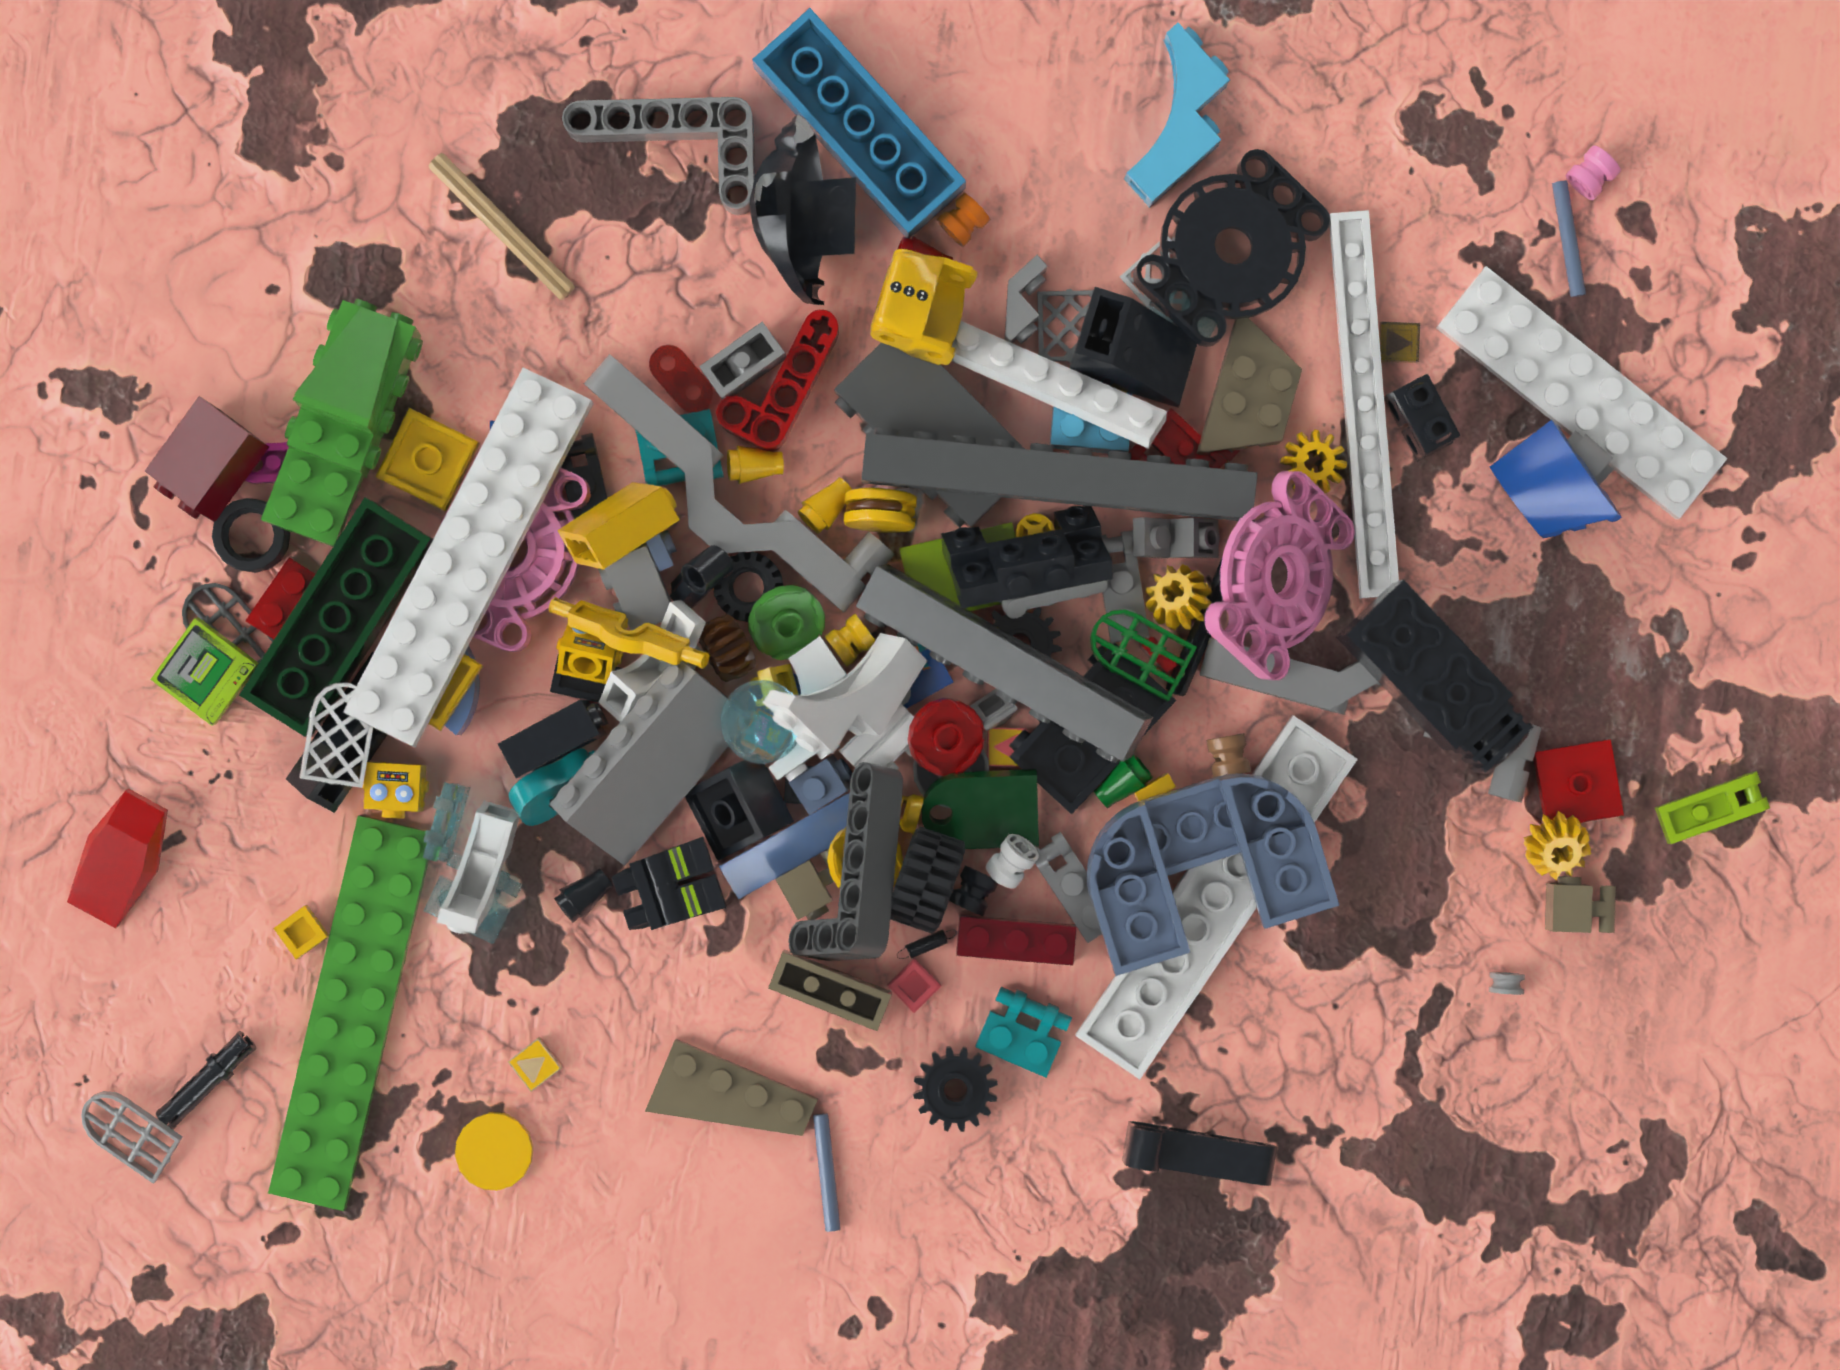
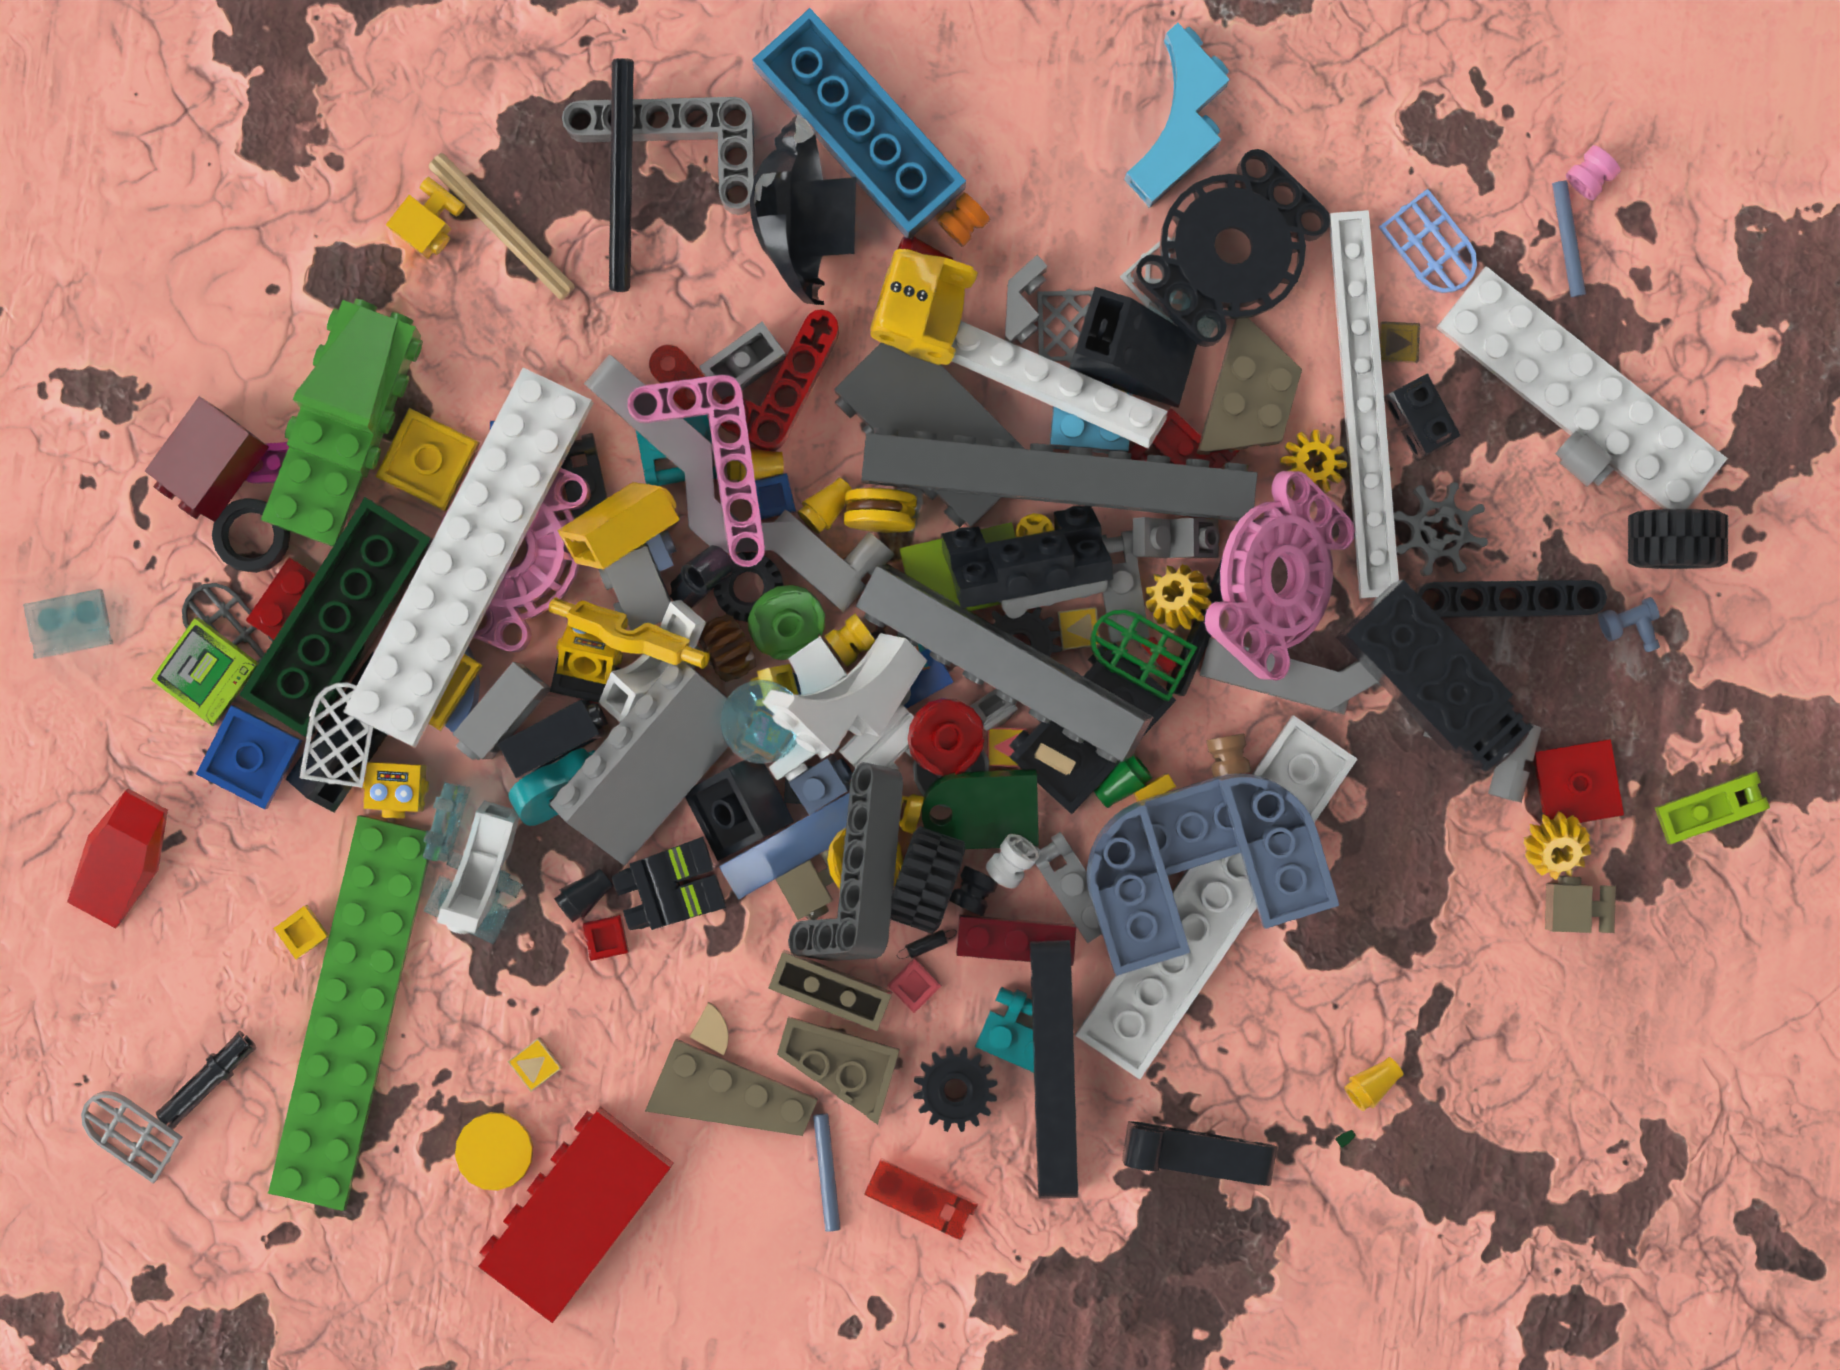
(68, 624): none -> clear light blue plate
(249, 757): none -> blue plate
(420, 224): none -> yellow brick
(500, 712): none -> light grey window
(574, 1213): none -> red brick
(605, 937): none -> red tile
(621, 174): none -> black axle
(711, 1029): none -> tan tile
(723, 452): none -> bright pink beam
(774, 496): none -> blue tile
(842, 1063): none -> dark tan wing
(919, 1198): none -> clear red plate
(1054, 759): none -> tan tile
(1054, 1069): none -> black beam
(1077, 627): none -> tile
(1345, 1138): none -> dark green piece
(1372, 1084): none -> yellow cone
(1416, 240): none -> light blue window
(1445, 512): none -> dark grey gear
(1506, 983): light grey bush -> none
(1526, 595): none -> black beam
(1553, 484): blue slope -> none
(1642, 615): none -> sand blue piece
(1678, 539): none -> black tyre

